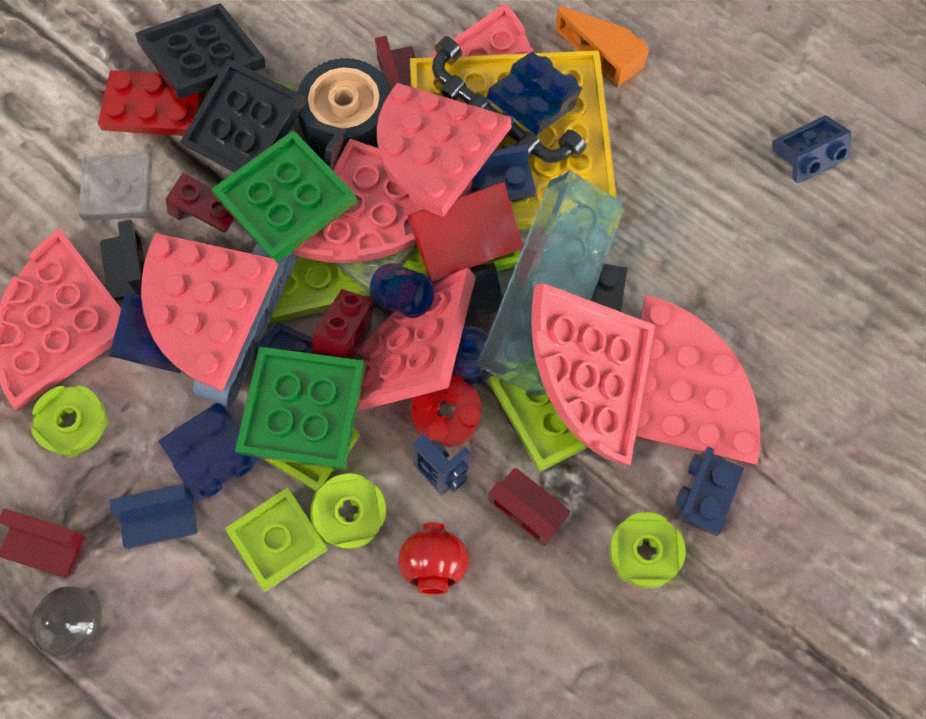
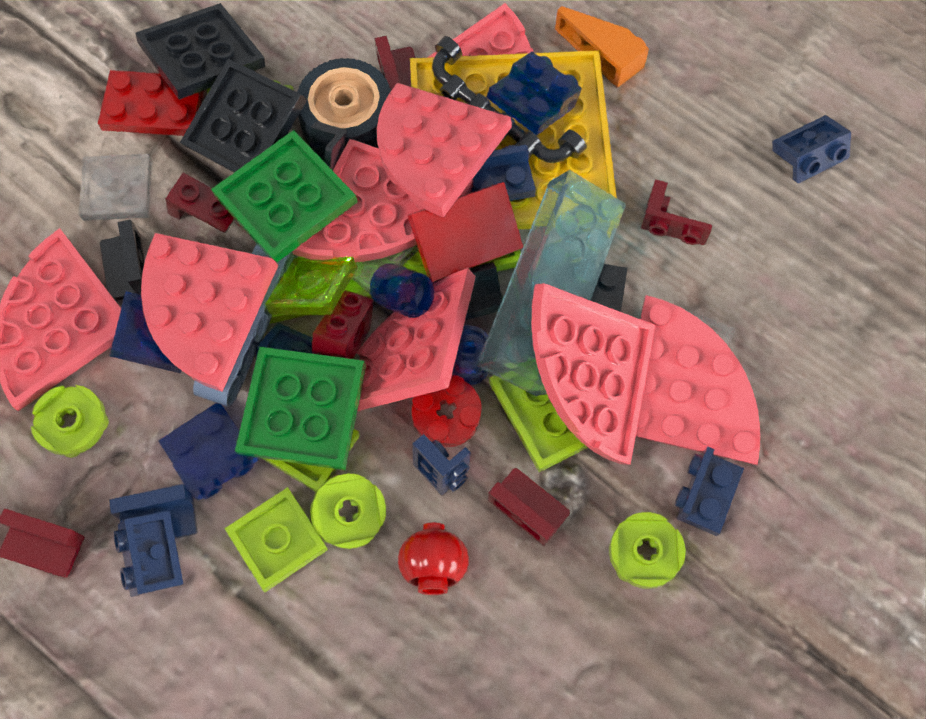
(67, 622): clear smoke hair -> none
(148, 554): none -> dark blue bracket
(311, 286): none -> clear neon green plate
(661, 223): none -> dark red bracket

